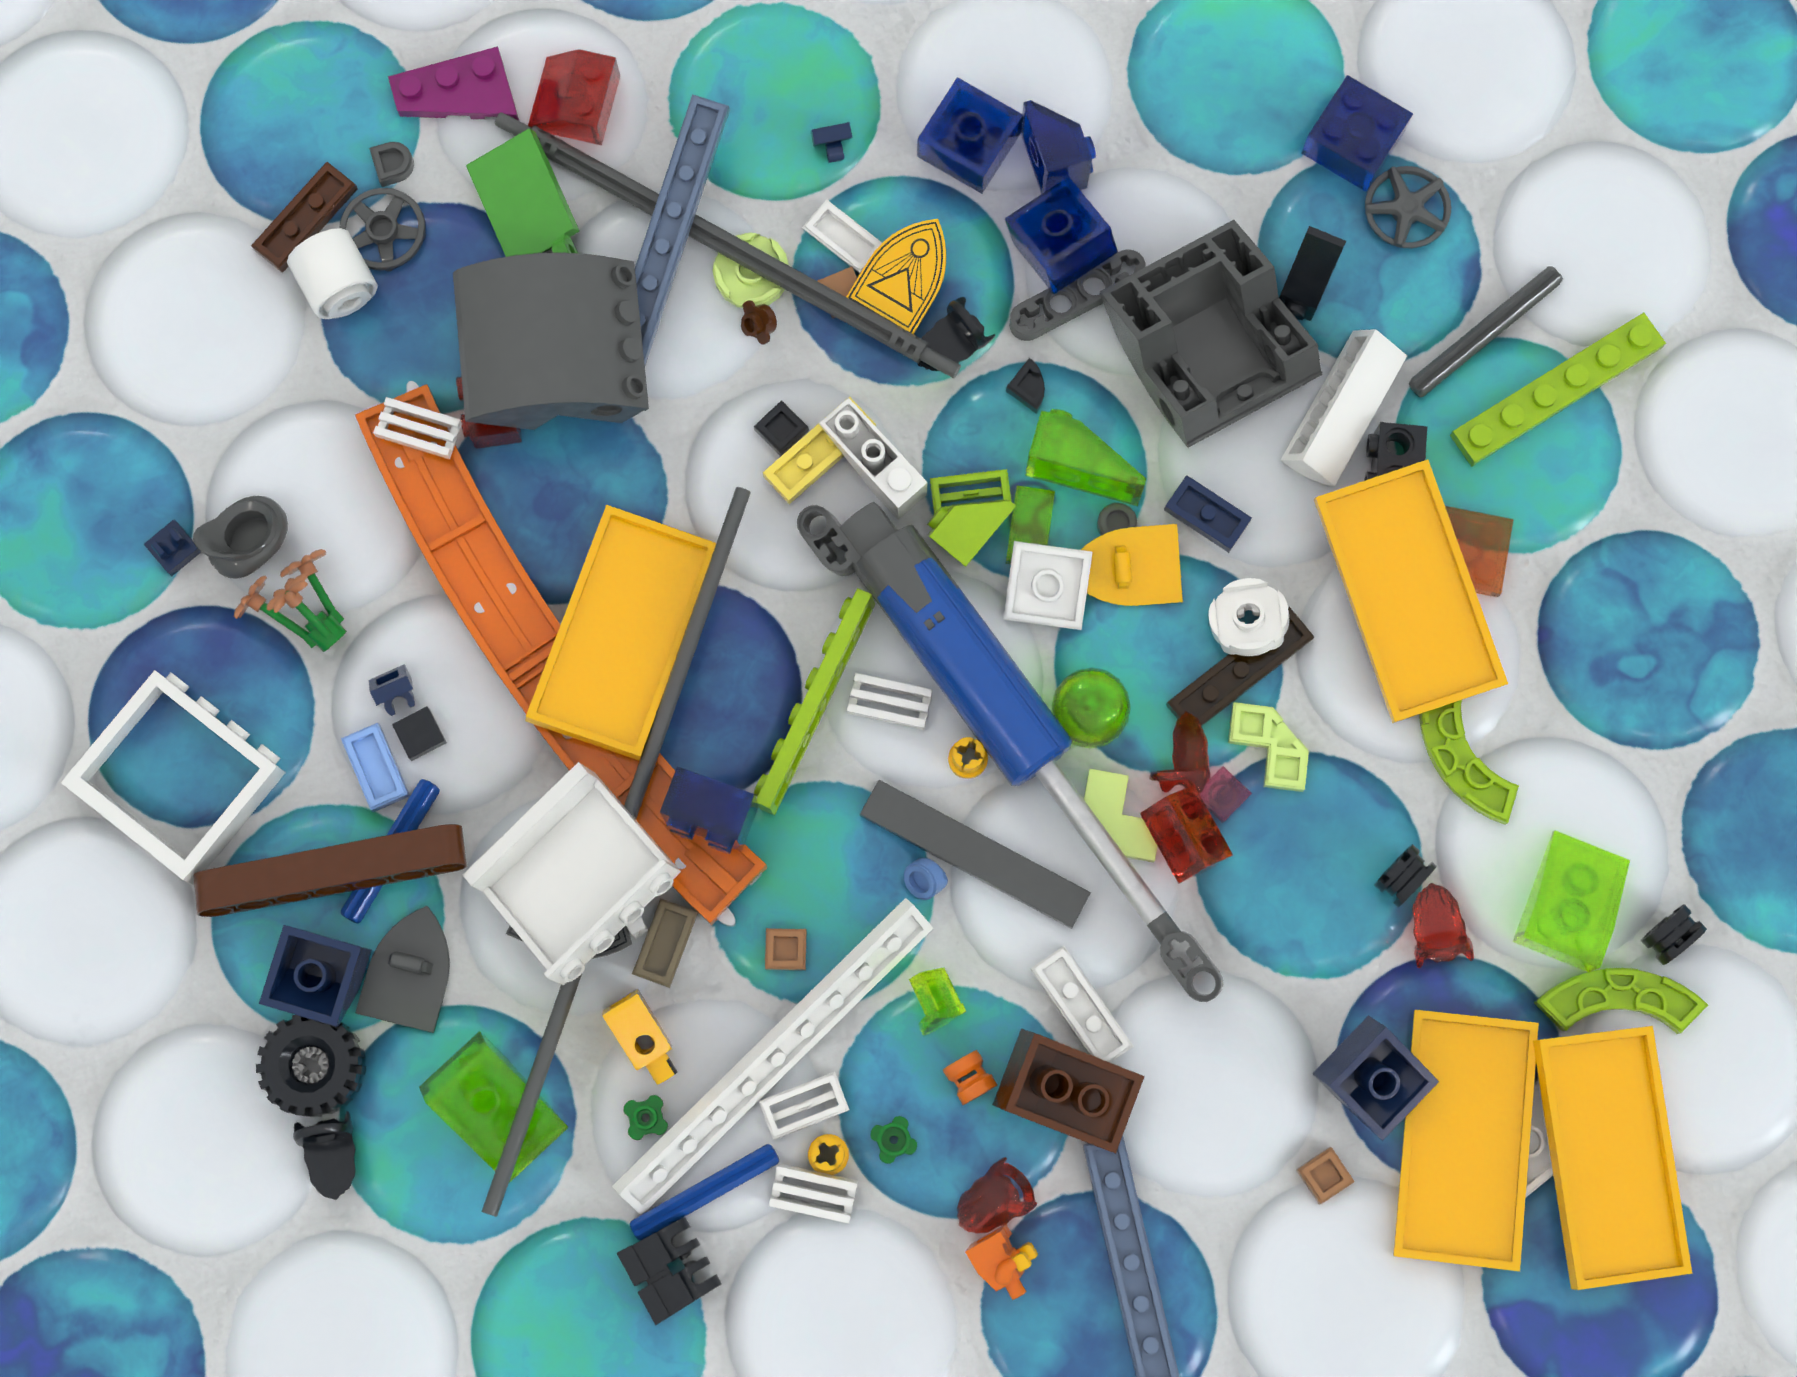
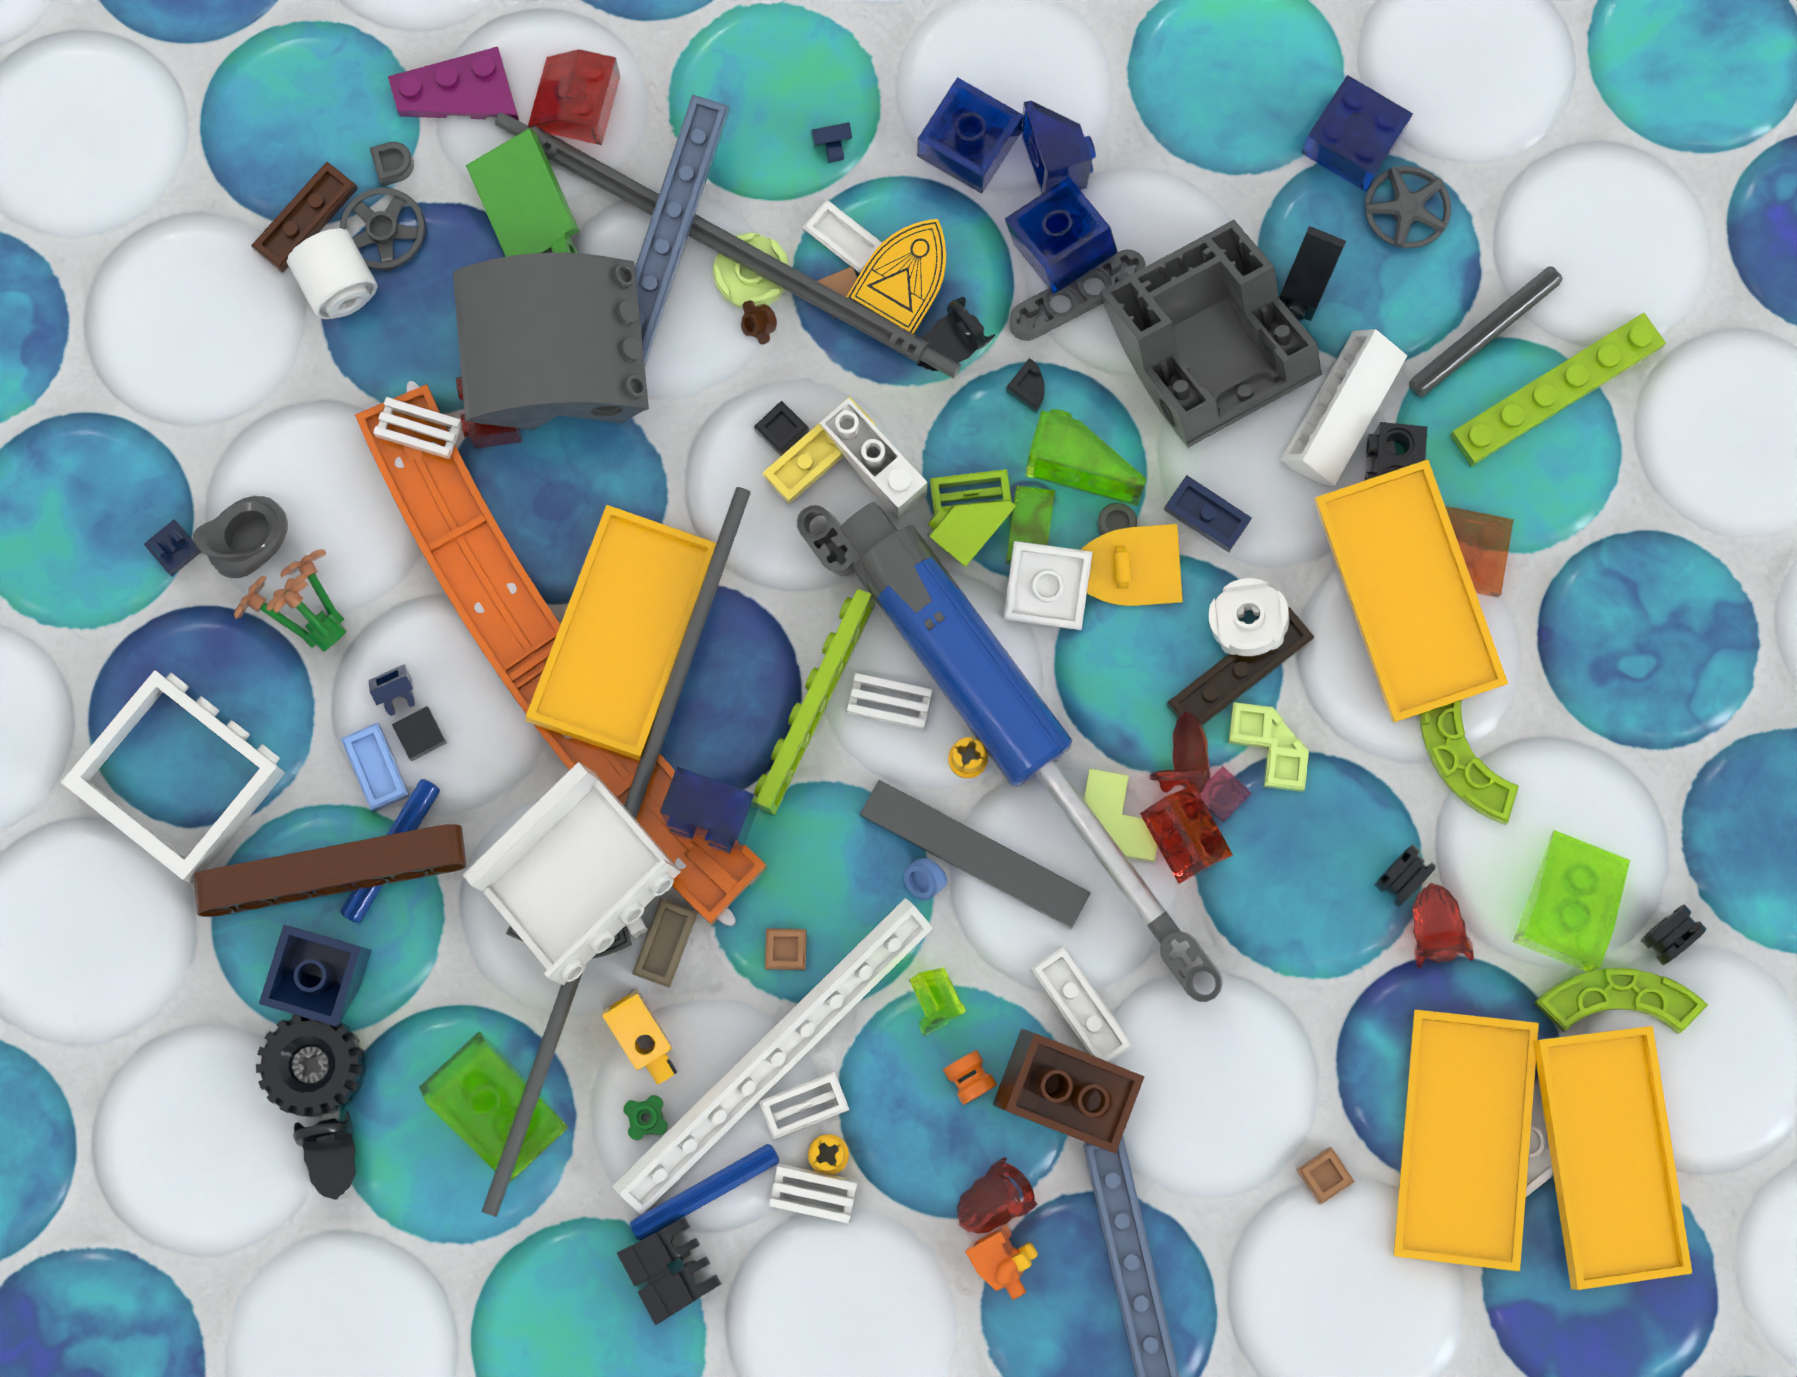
(408, 973): dark grey shield -> none
(882, 1136): green plate -> none
(1091, 707): clear neon green cylinder -> none
(1376, 1077): dark blue slope -> none

